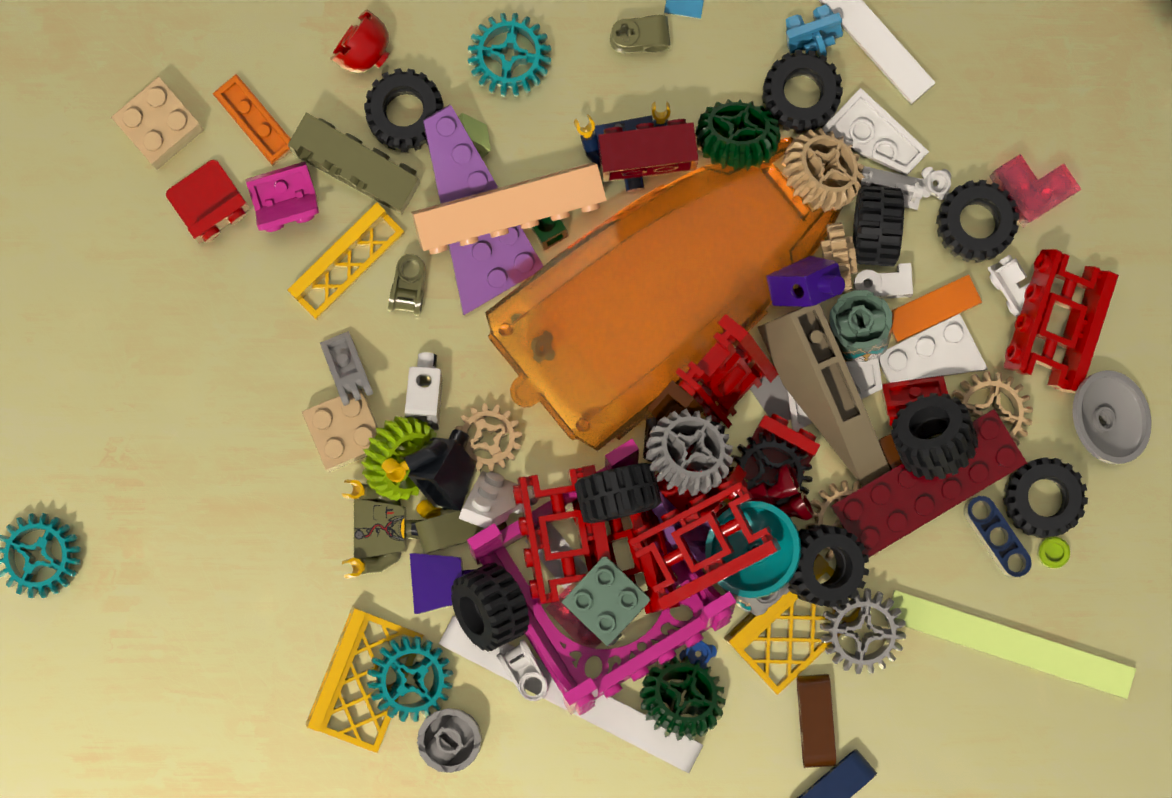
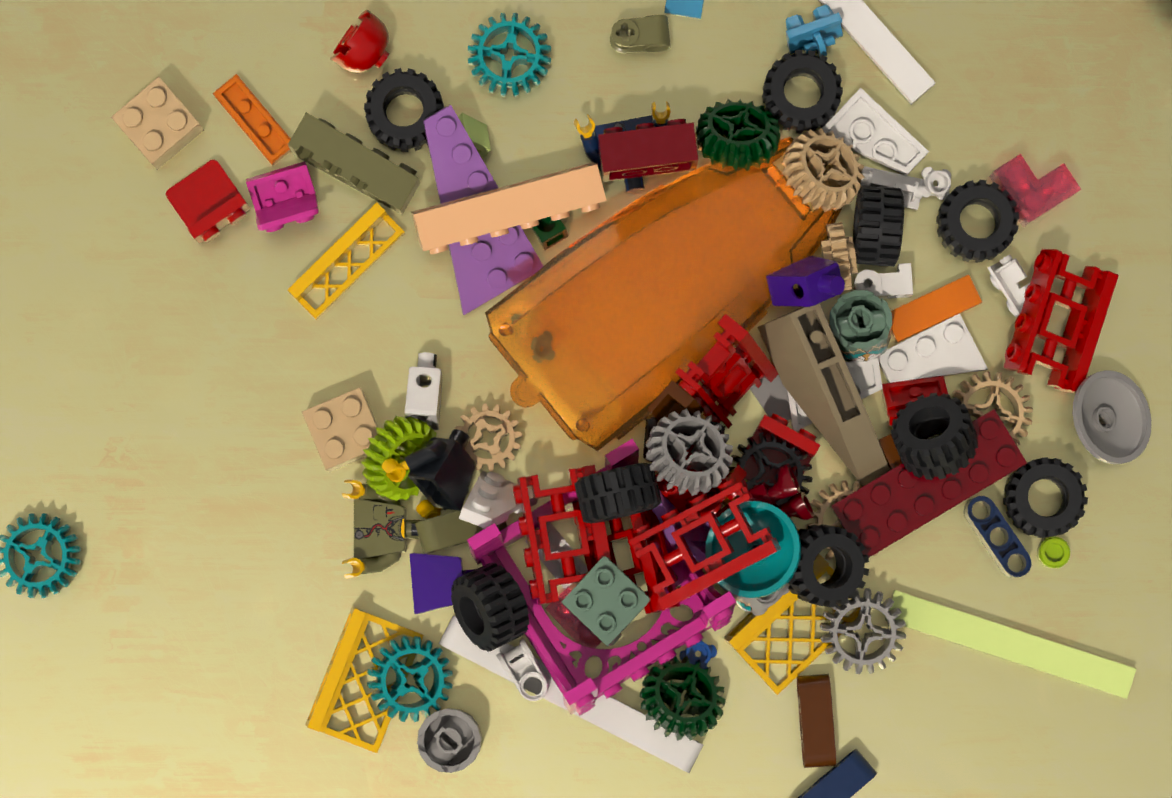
(346, 367): light grey hinge -> none
(408, 287): olive piece -> none

